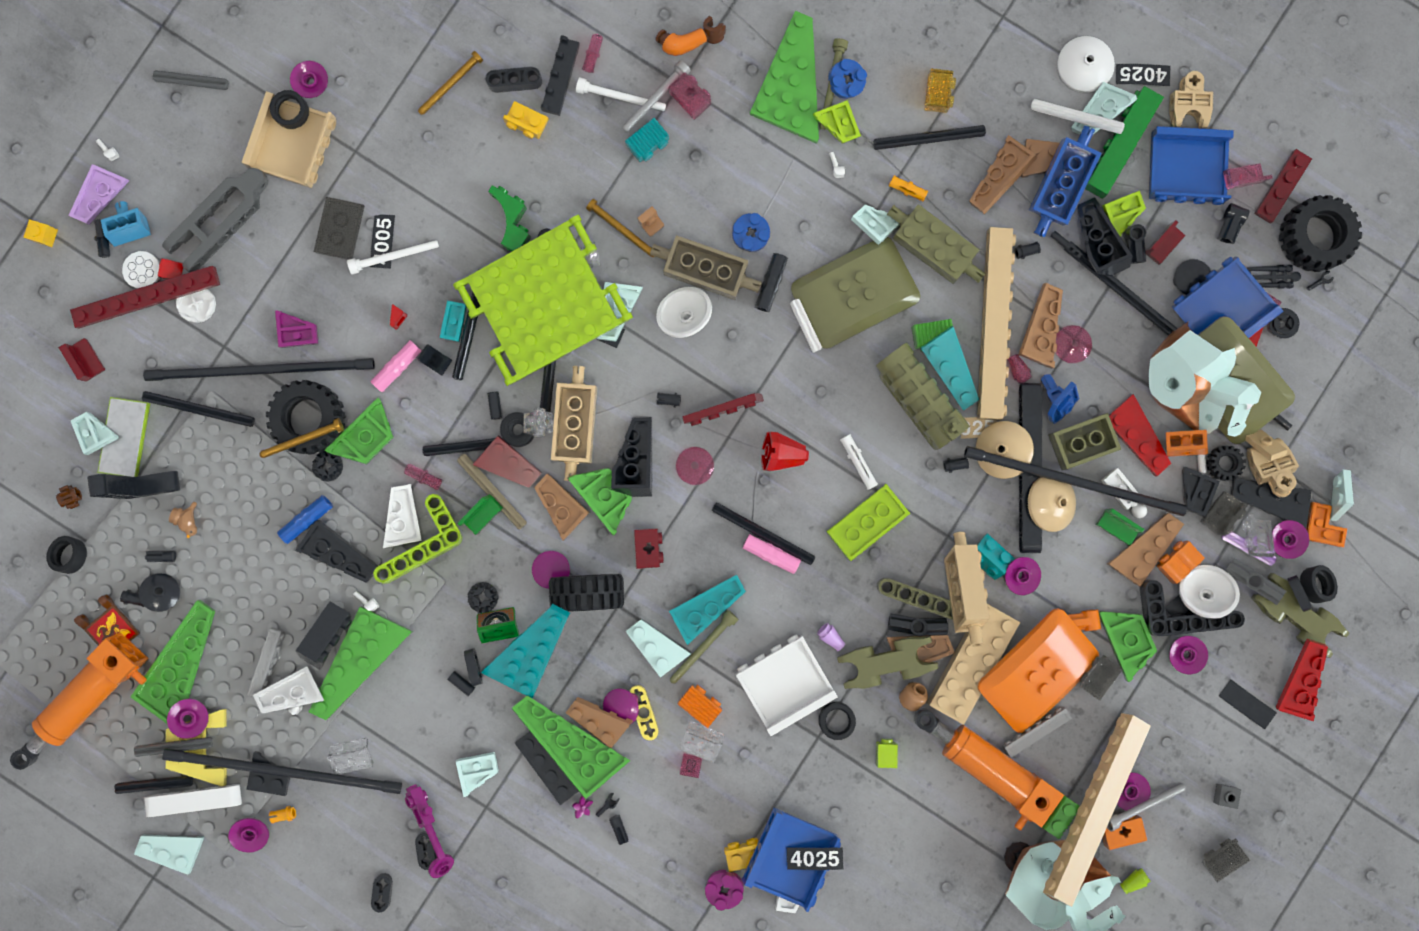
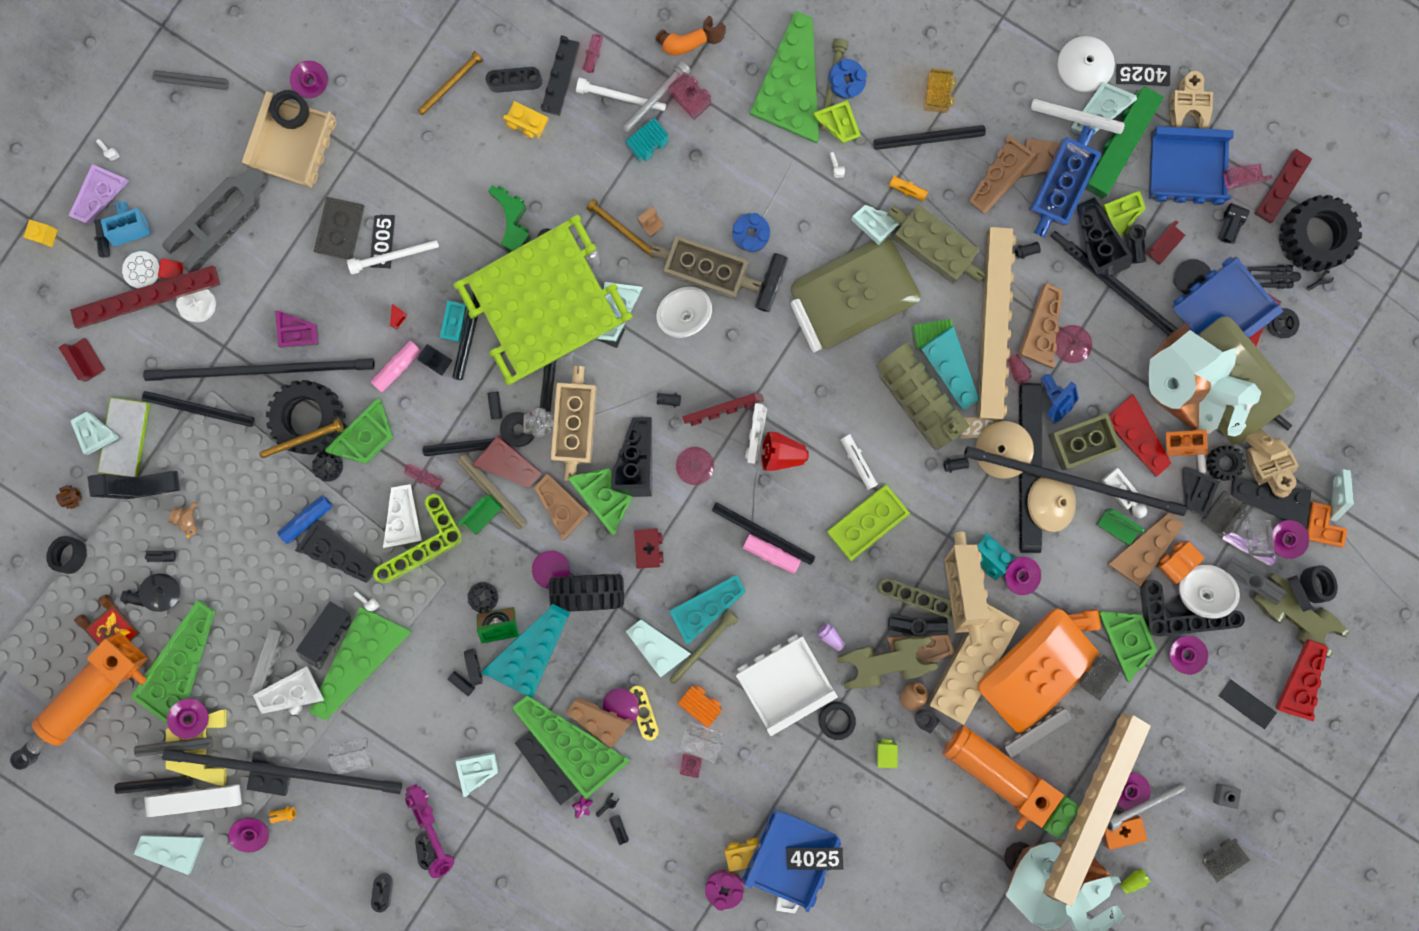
(756, 434): none -> white wing

